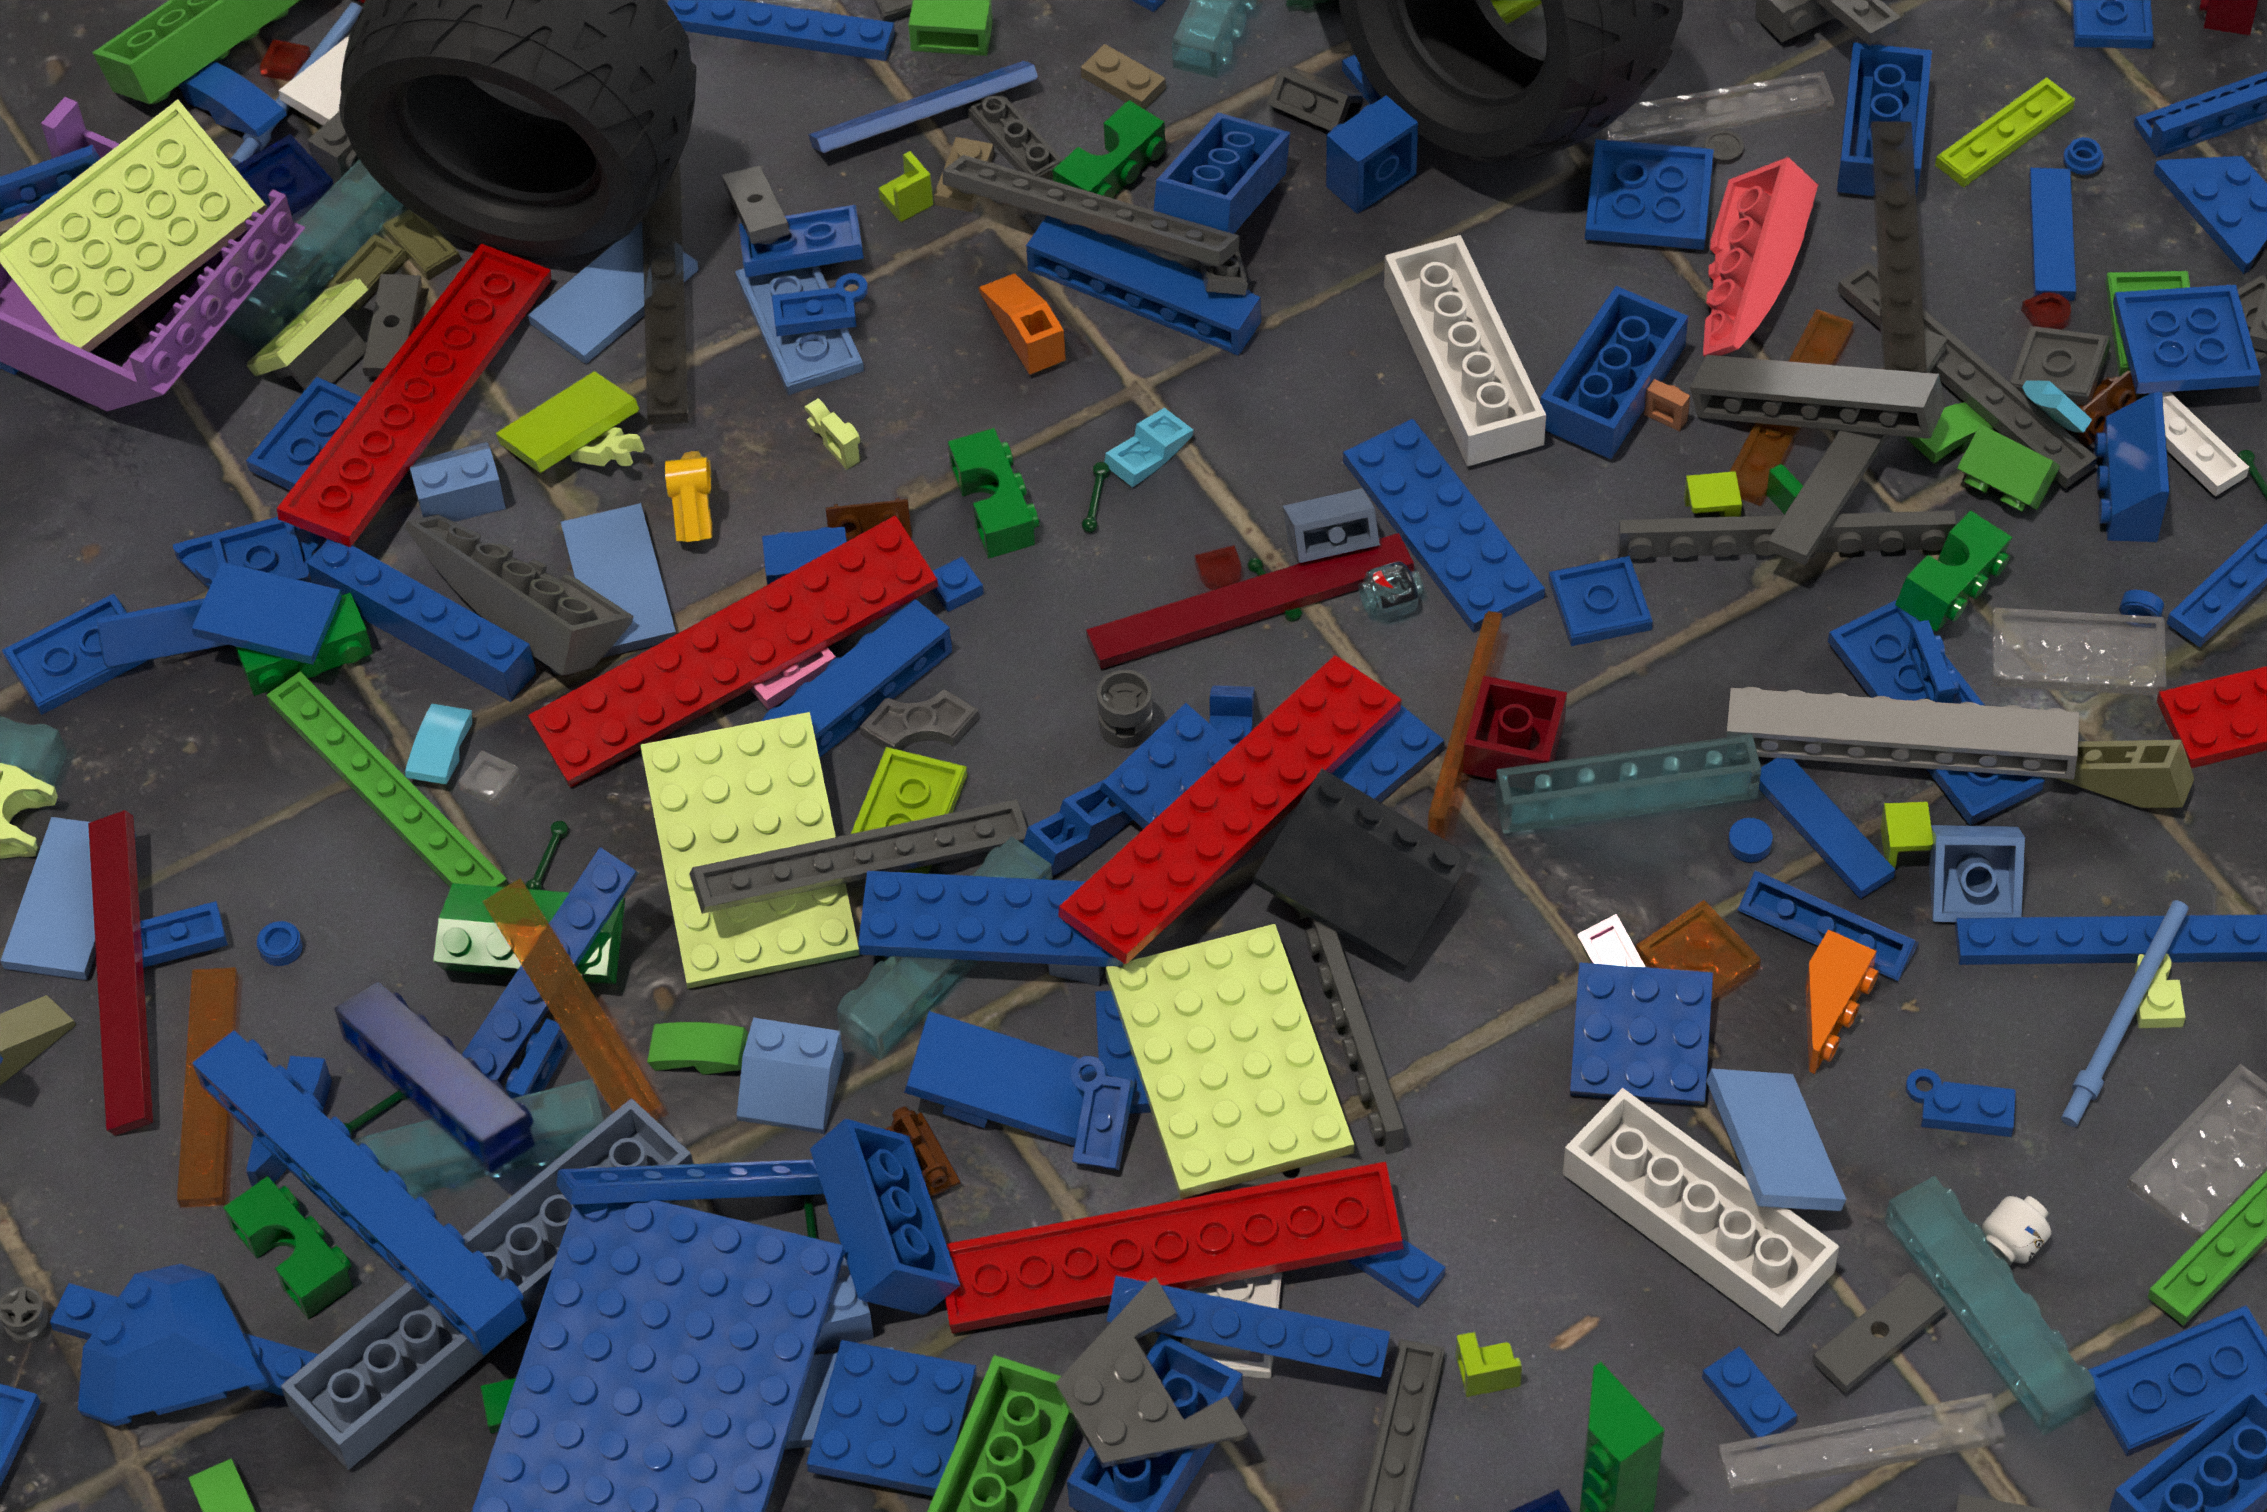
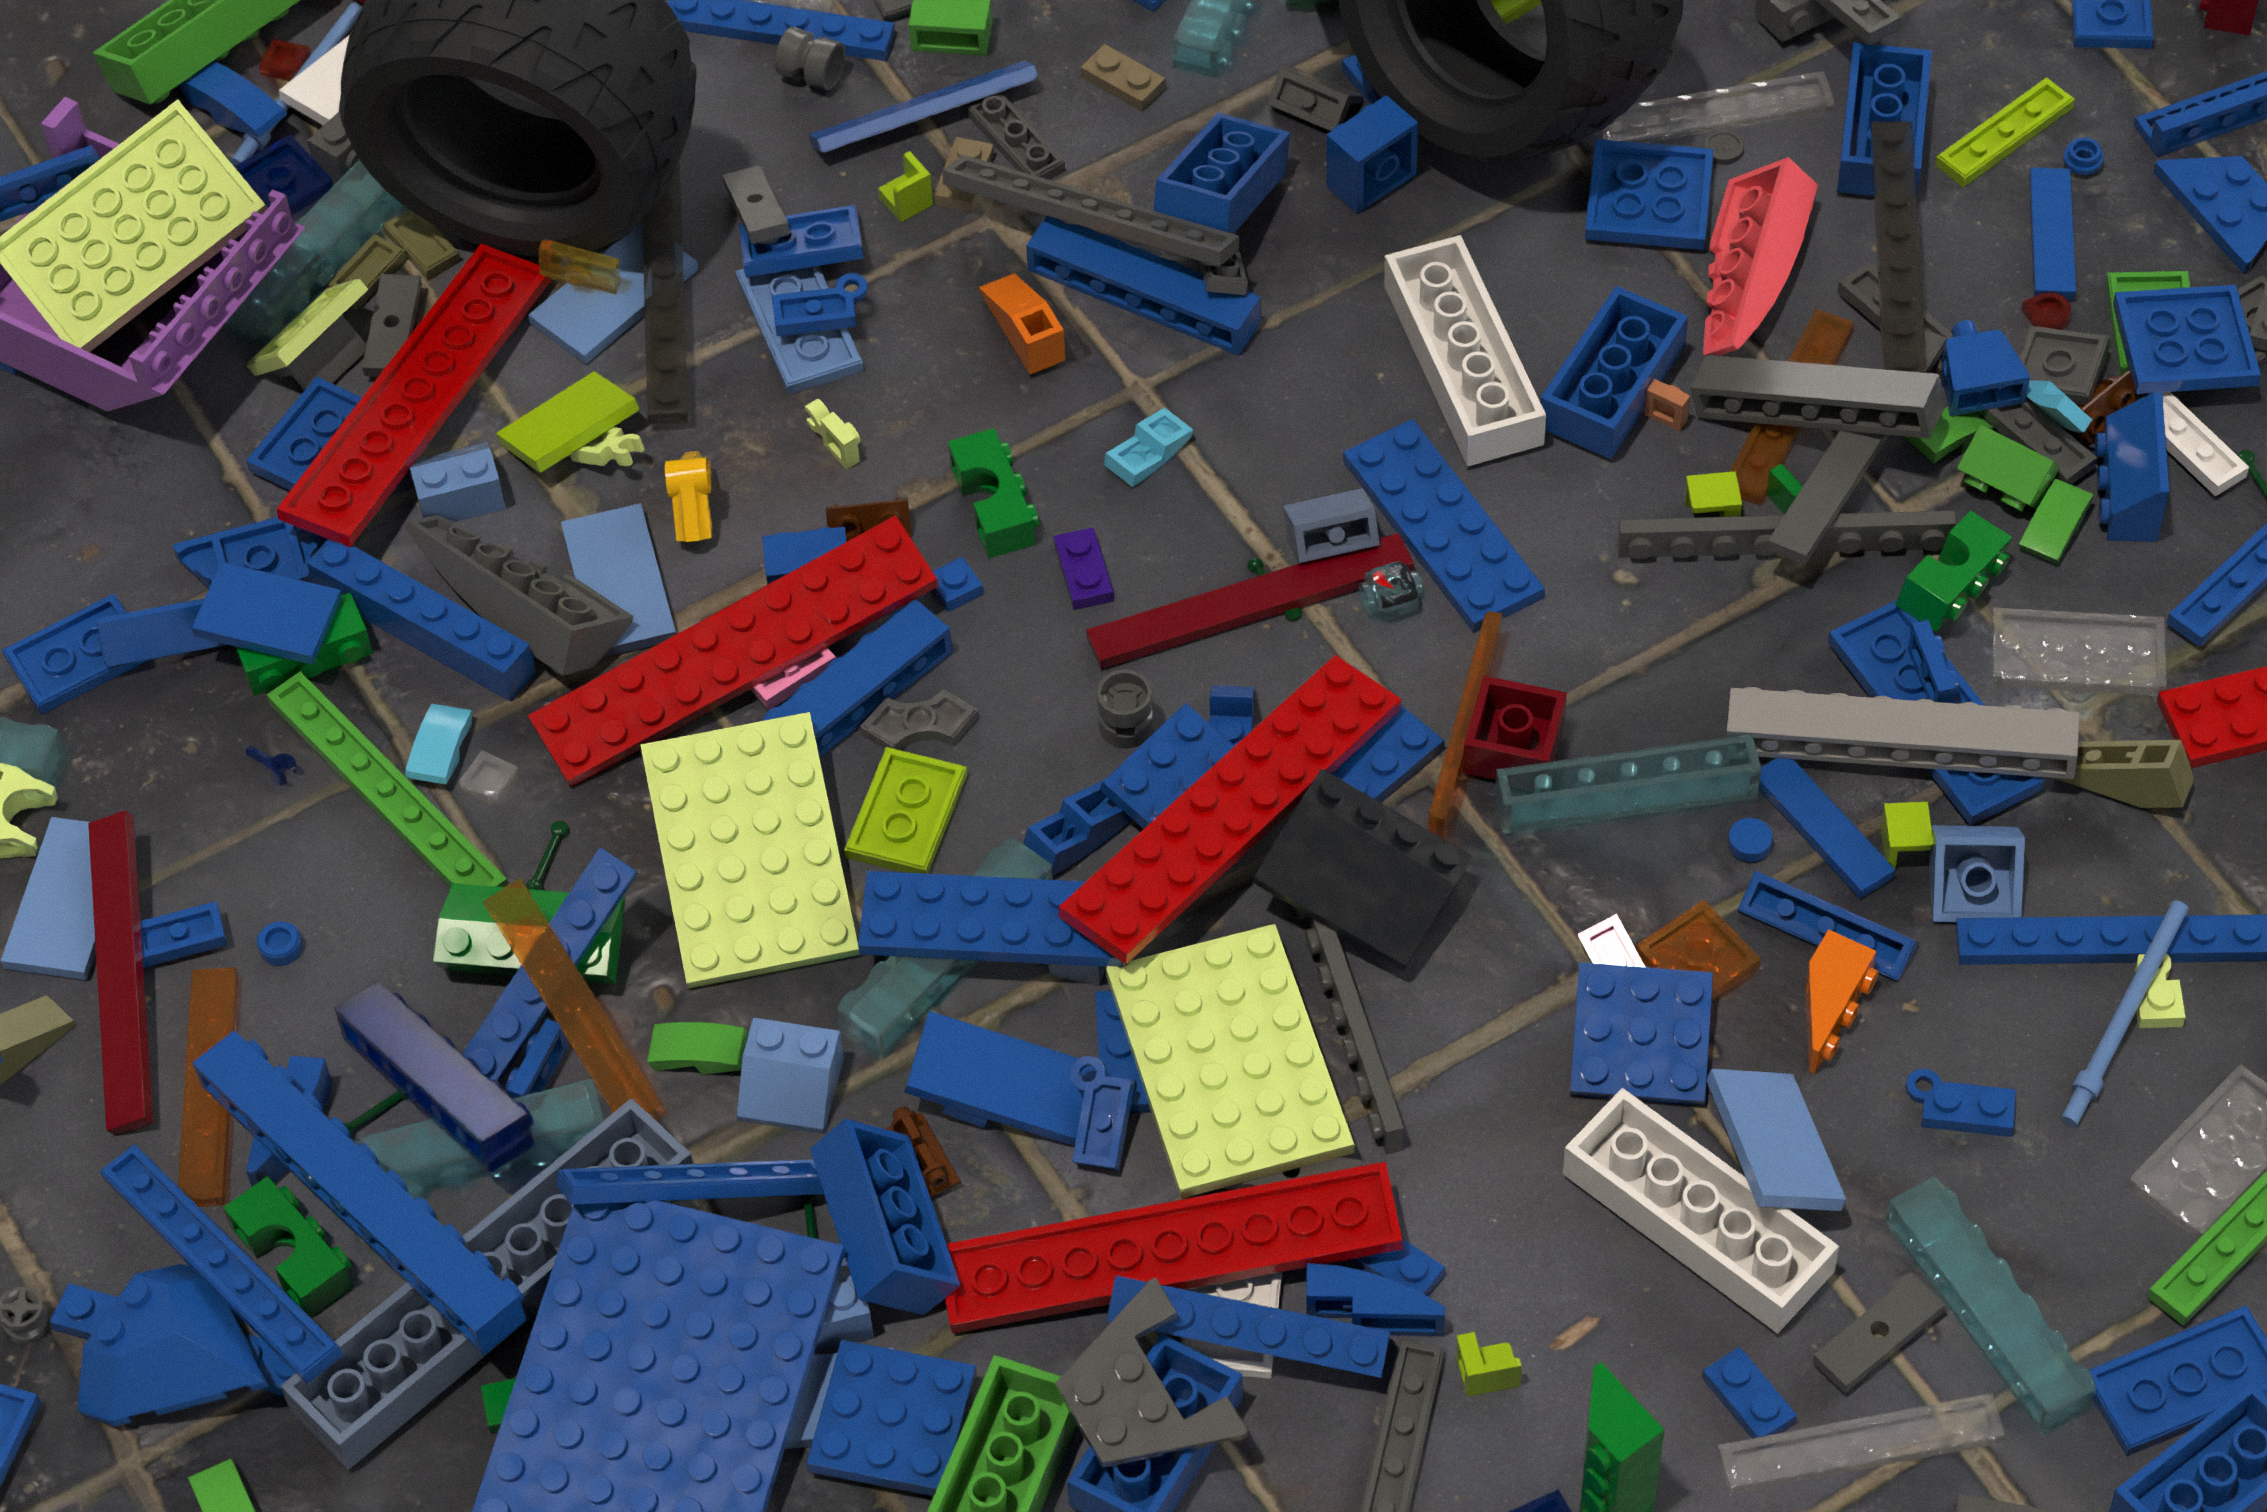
(221, 1264): none -> blue tile
(274, 763): none -> clear blue hand
(579, 266): none -> clear yellow plate
(814, 60): none -> dark grey wheel
(852, 855): dark grey plate -> none
(1083, 568): none -> dark purple plate
(1100, 472): dark green hinge -> none
(1133, 140): green arch -> none
(1219, 567): clear red tile -> none
(1372, 1301): none -> blue slope
(1600, 601): blue tile -> none
(1981, 371): none -> blue torso
(2017, 1229): white head -> none
(2056, 521): none -> bright green slope
(2141, 604): blue tile -> none

